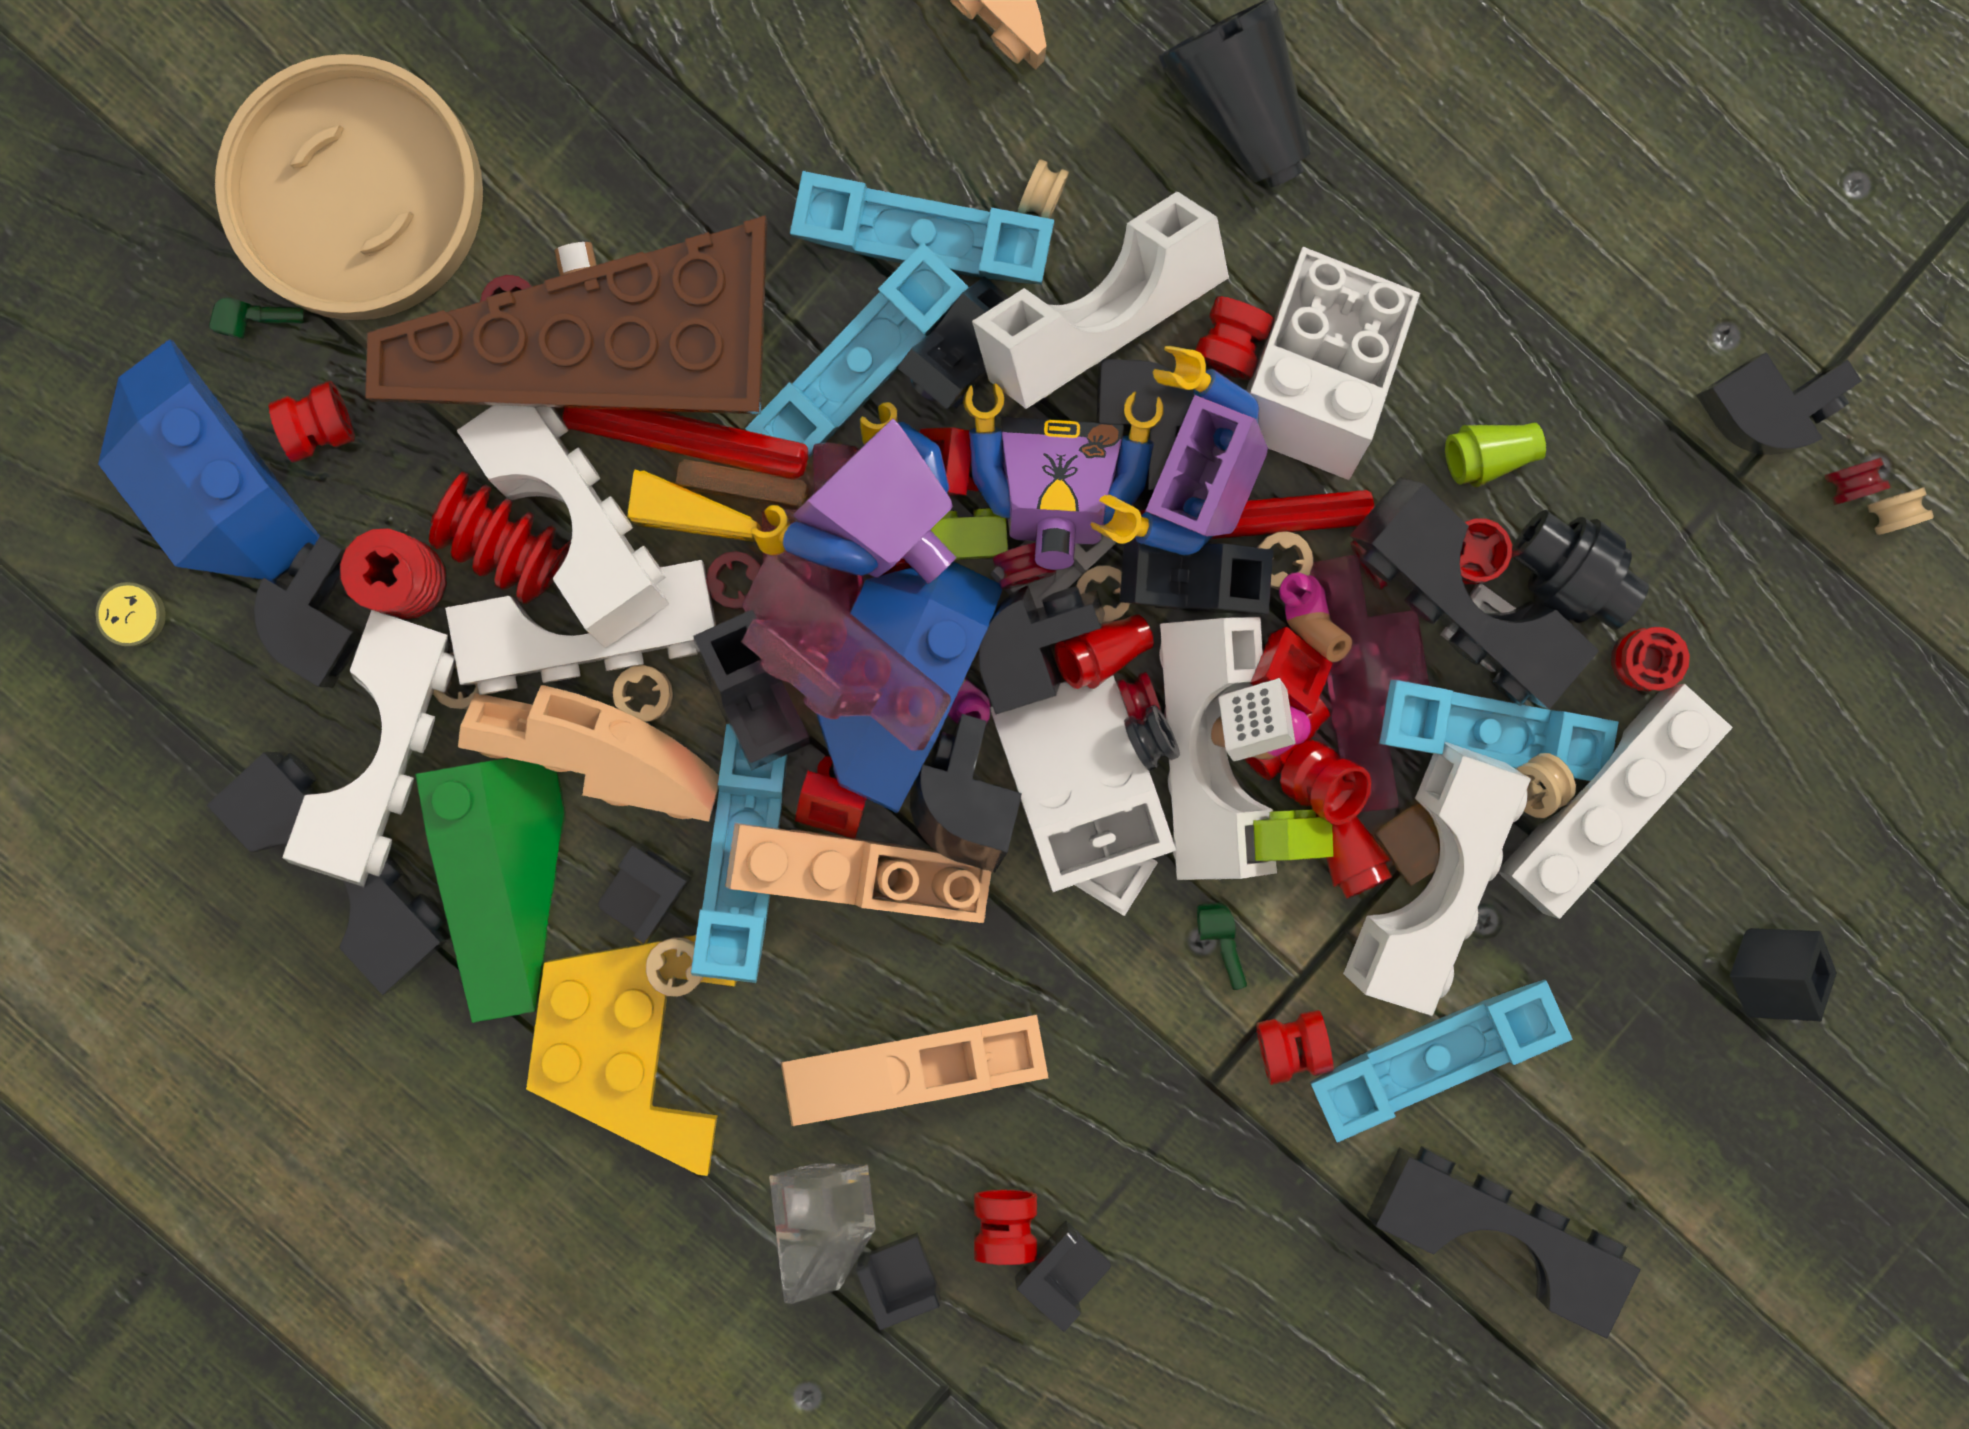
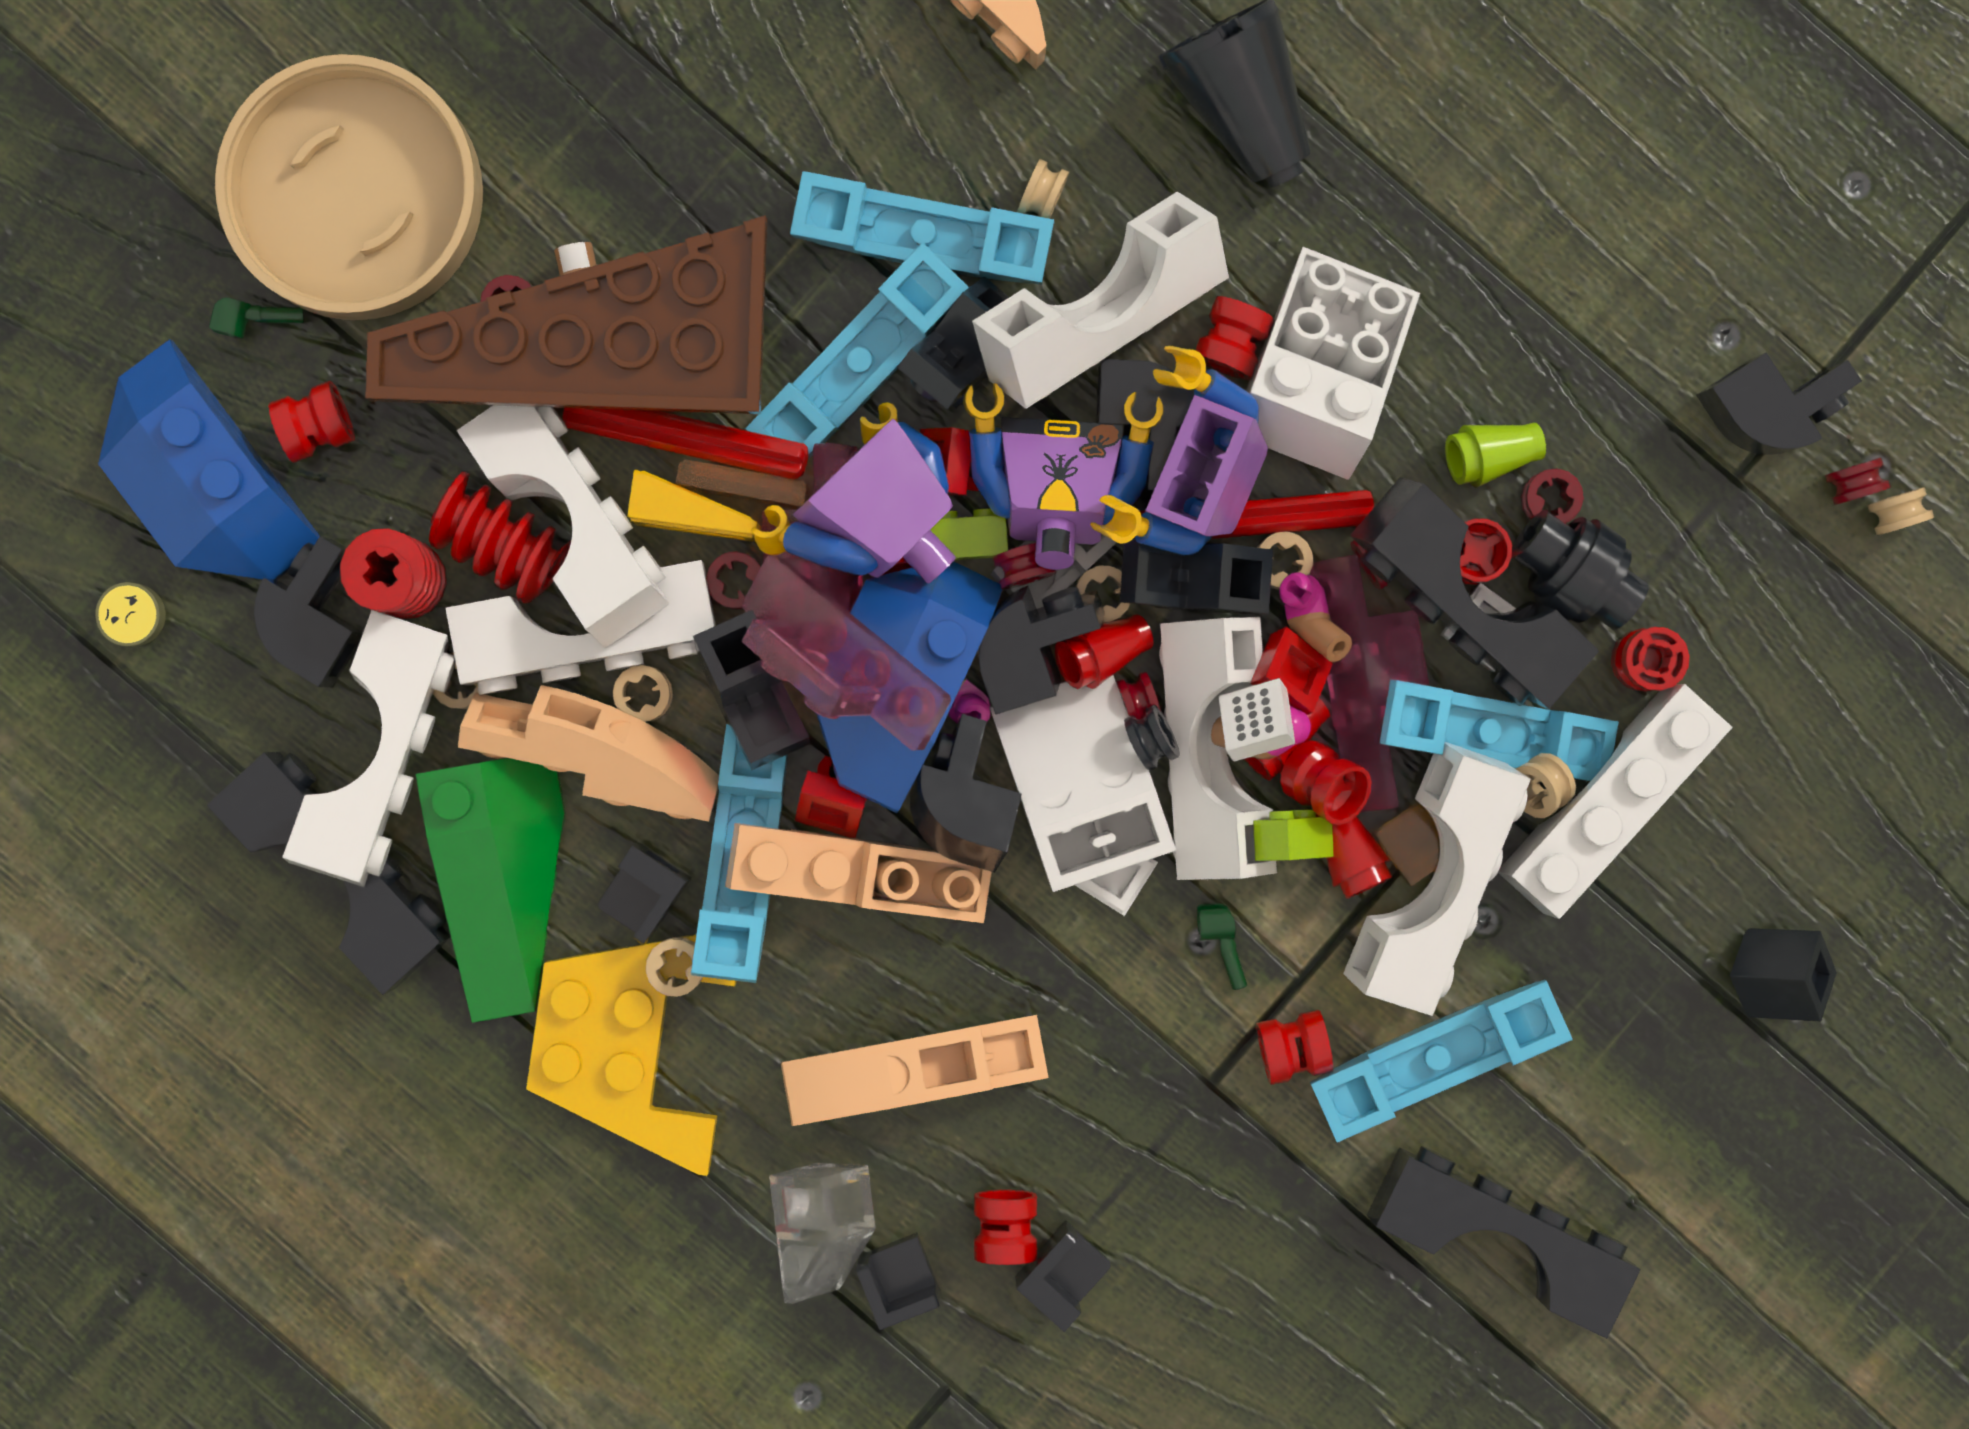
(1570, 492): none -> dark red bush

